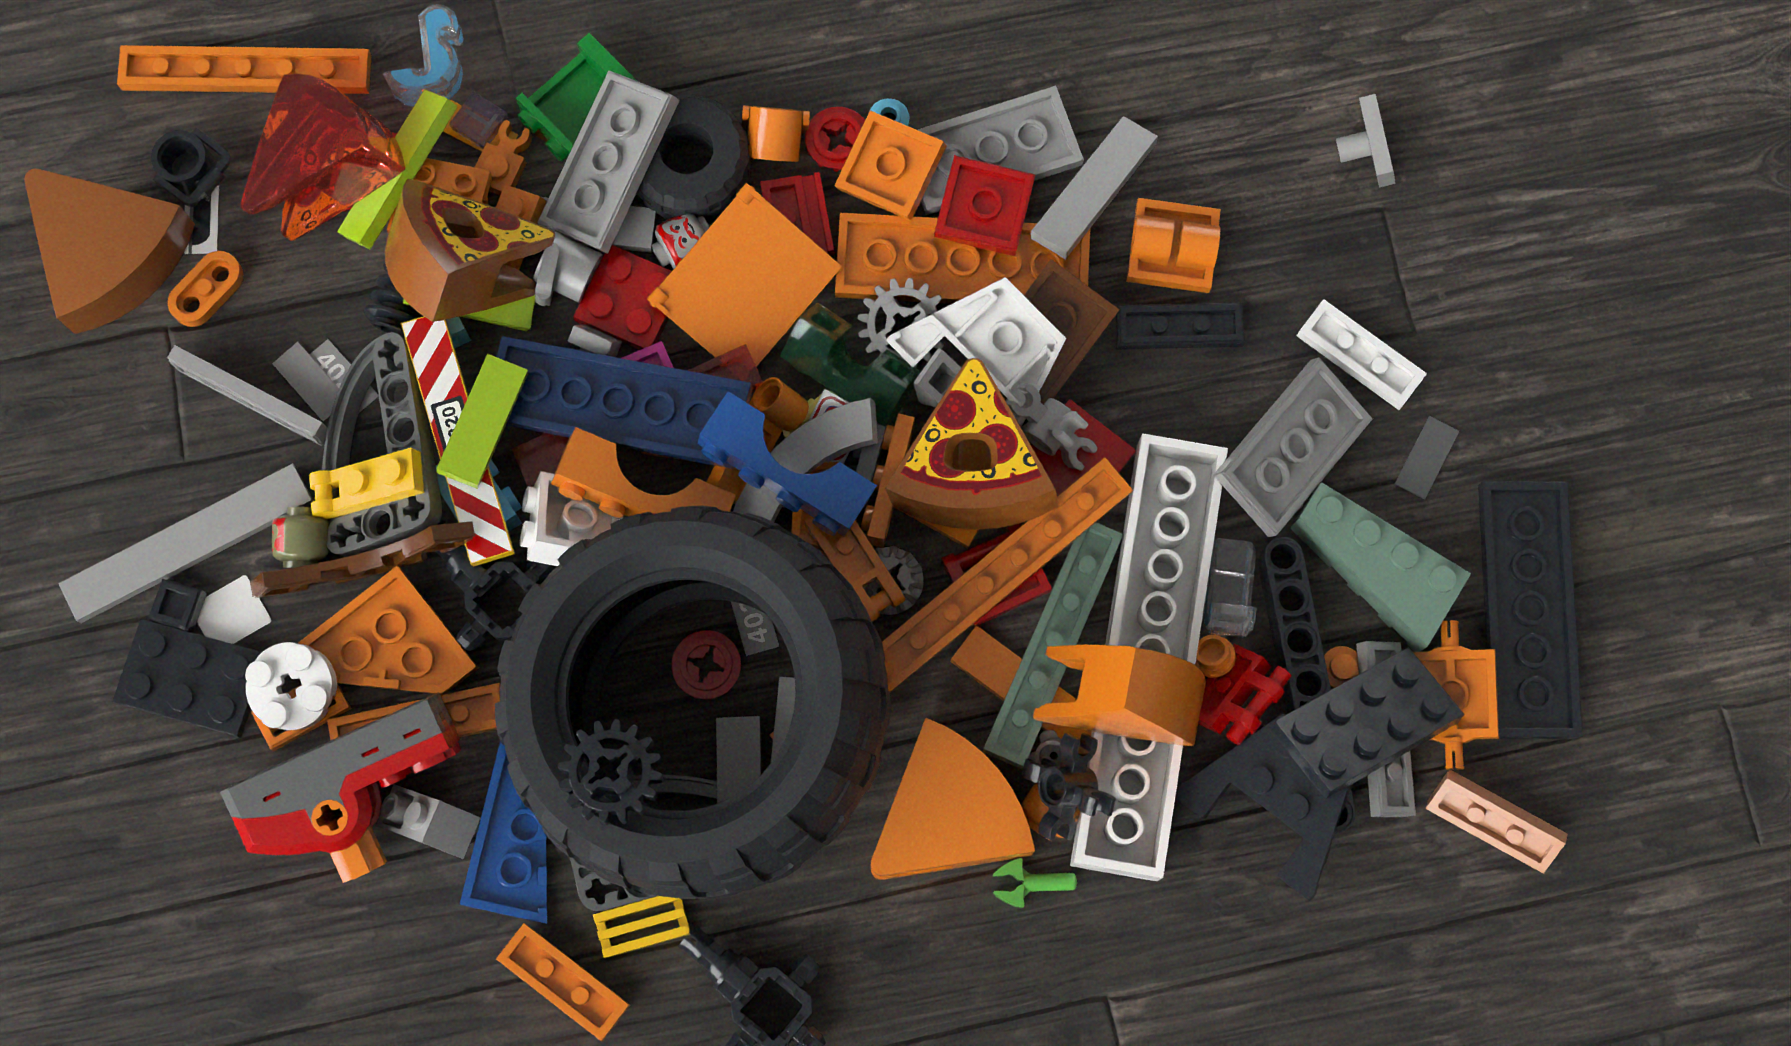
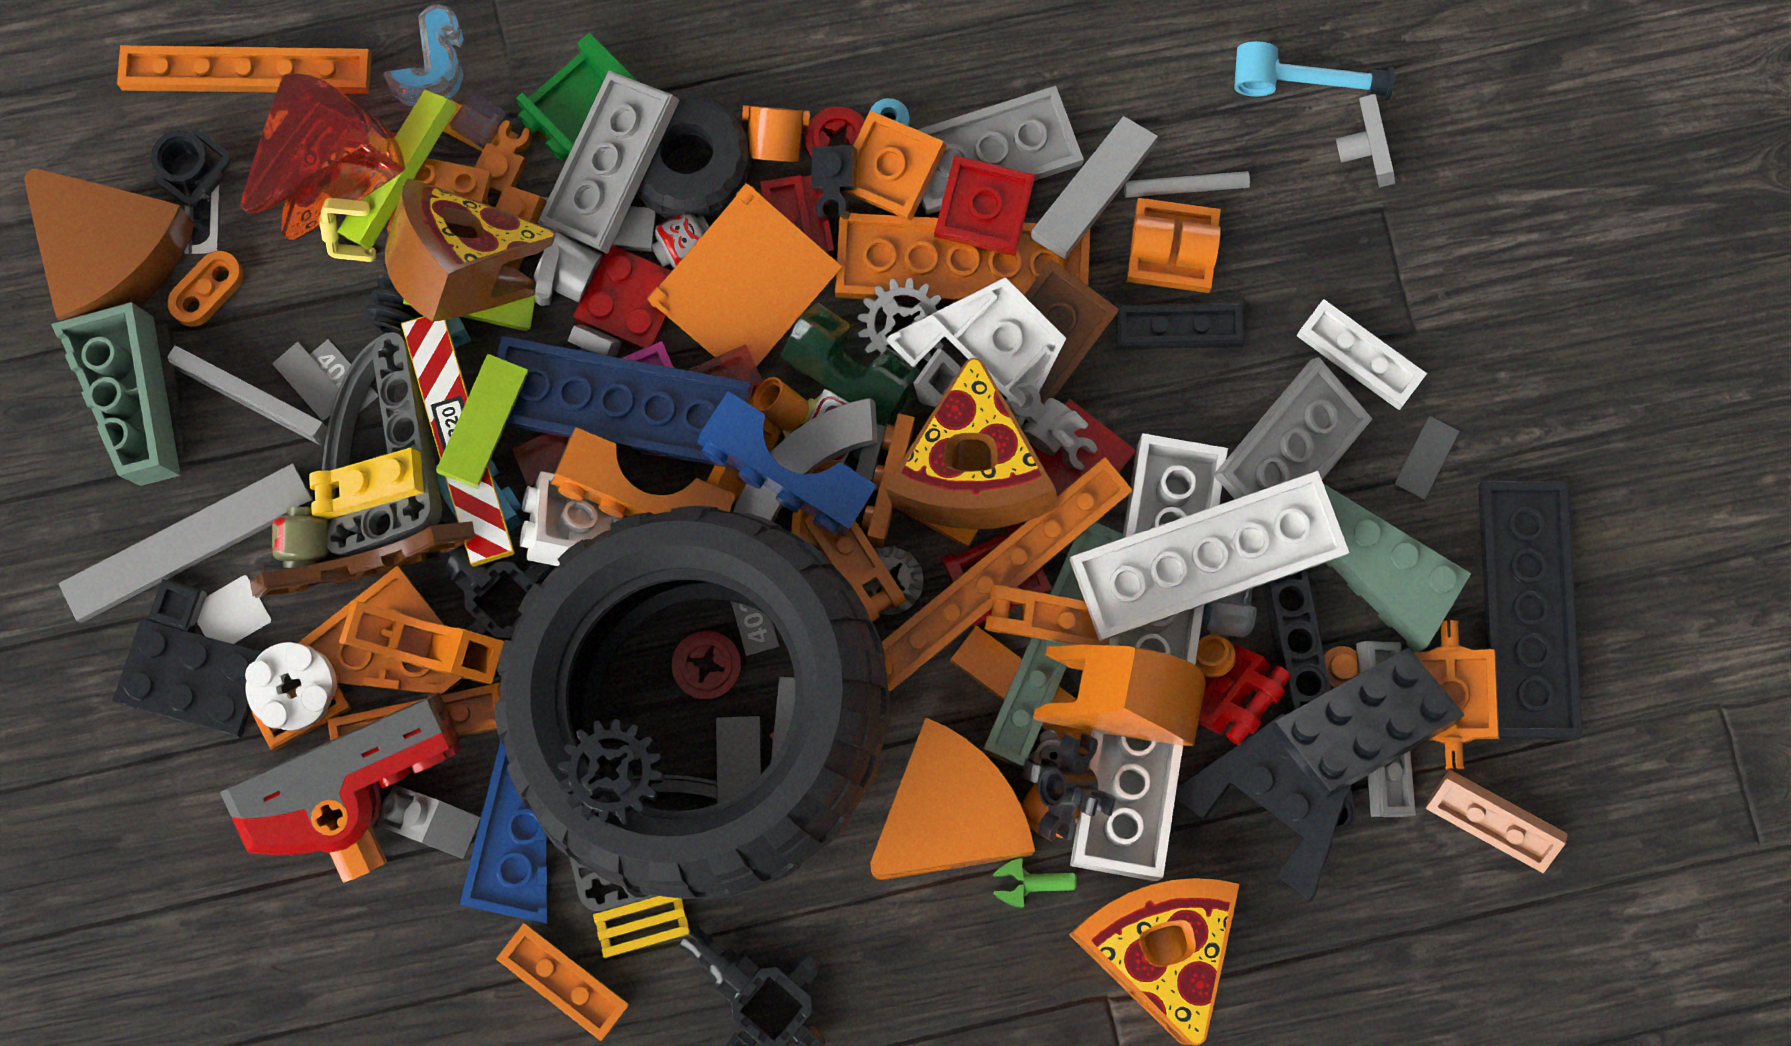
(125, 387): none -> sand green wedge
(329, 229): none -> light yellow piece
(421, 642): none -> orange arch
(833, 174): none -> black plate
(1042, 617): none -> orange plate
(1166, 949): none -> piece
(1187, 184): none -> light grey bar
(1209, 555): none -> white plate
(1260, 69): none -> medium azure piece

